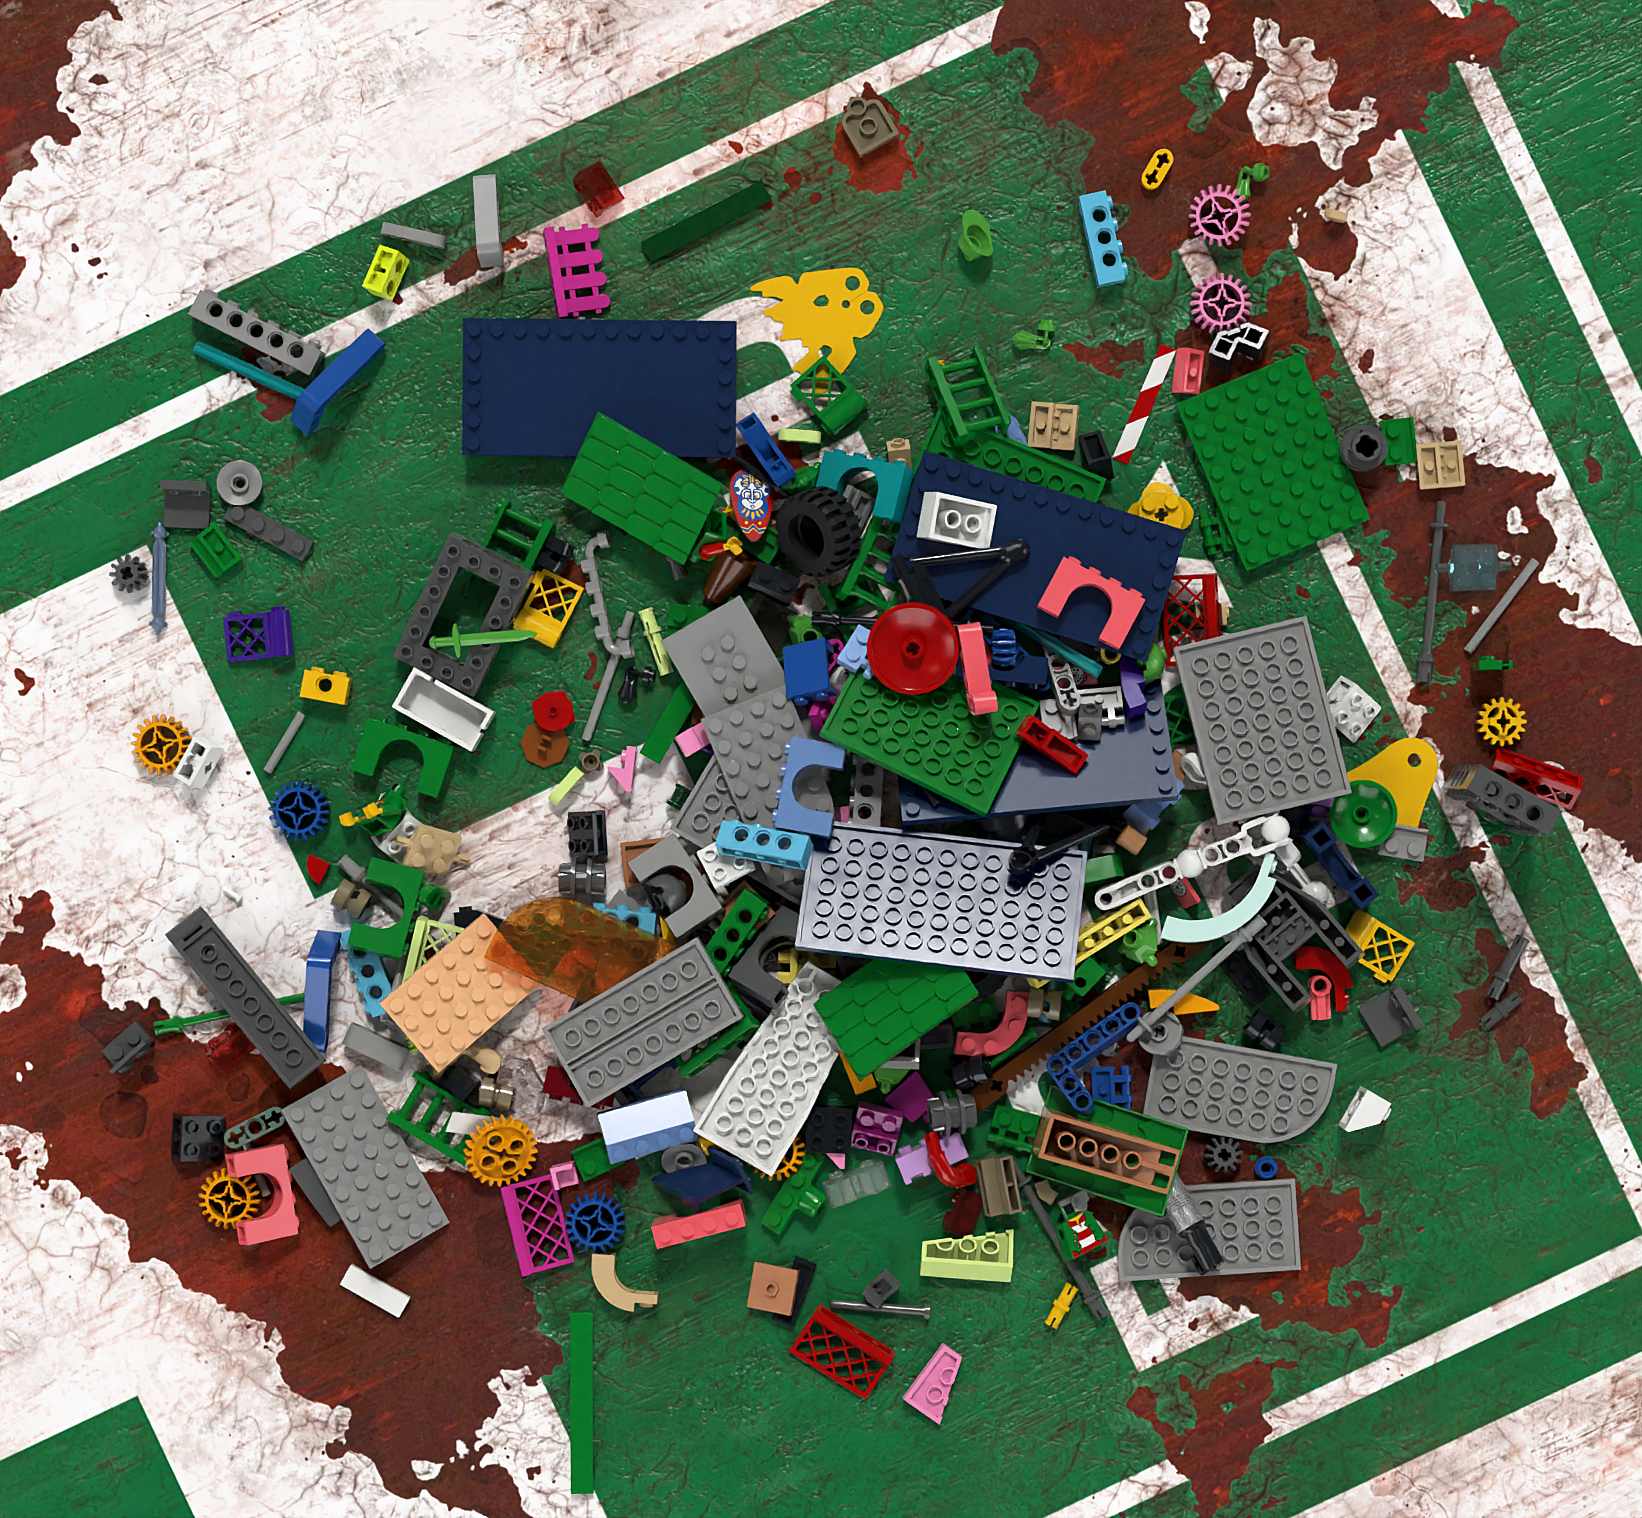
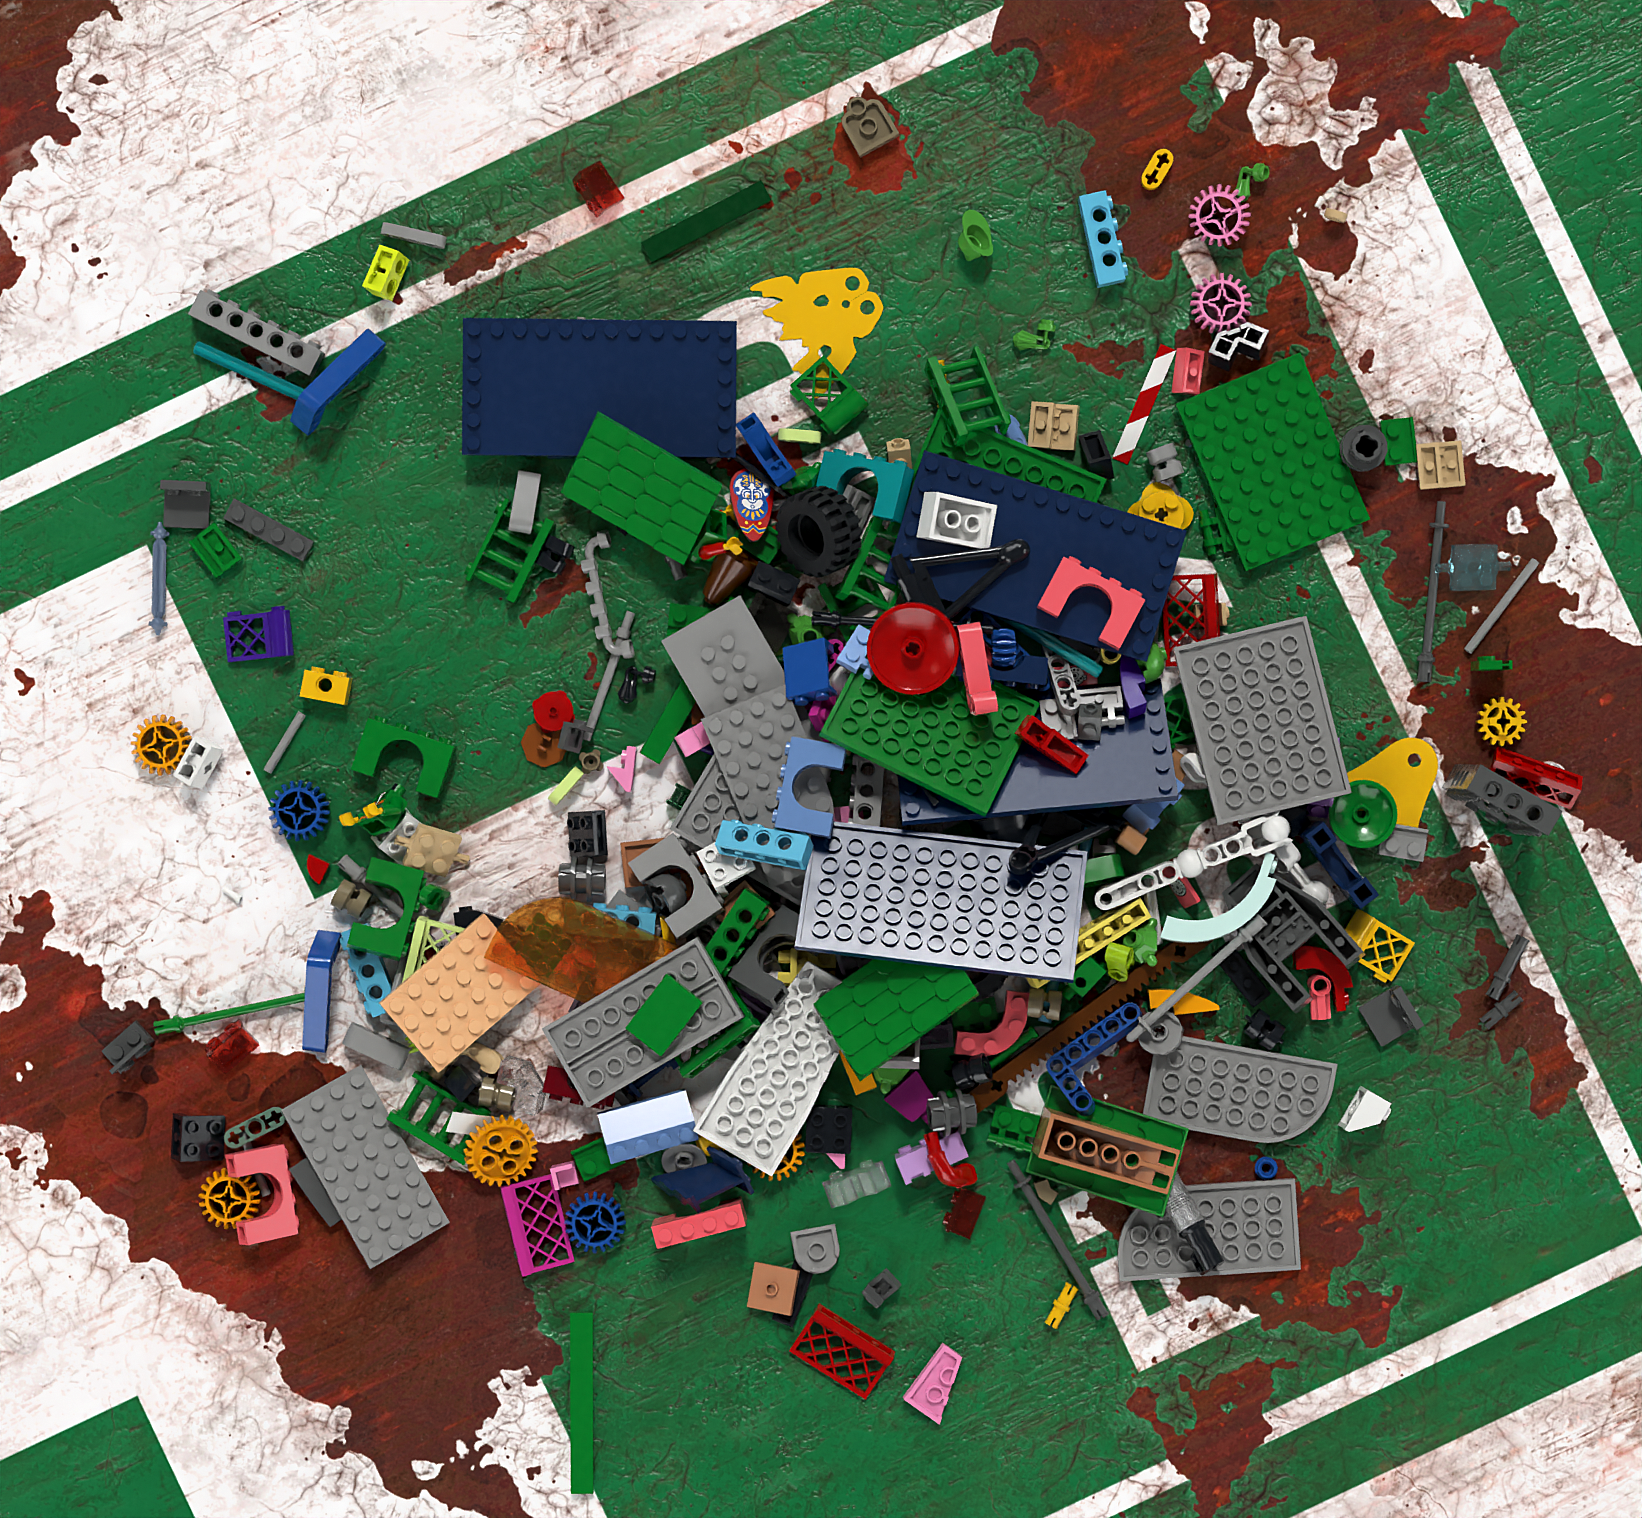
(121, 577): dark grey gear -> none
(228, 479): light grey dish -> none
(245, 997): dark grey hinge -> none
(375, 1290): white tile -> none
(443, 709): white piece -> none
(478, 638): bright green sword -> none
(487, 221): light grey beam -> none
(513, 584): dark grey brick -> none
(524, 502): none -> light grey beam
(547, 628): yellow piece -> none
(572, 735): none -> dark grey bracket
(574, 282): dark pink fence -> none
(612, 1289): tan arch -> none
(654, 636): yellowish green pin -> none
(664, 1014): none -> green tile
(797, 1194): green plate -> none
(816, 1248): none -> light grey tile
(876, 1128): magenta brick -> none
(885, 1308): dark grey bar -> none
(970, 1258): yellowish green wedge -> none
(998, 1185): dark tan piece -> none
(1078, 1232): torso -> none
(1104, 1081): blue plate -> none
(1119, 960): none -> lime piece
(1165, 454): none -> light grey wheel
(1217, 1160): dark grey gear -> none
(1351, 708): white bracket -> none

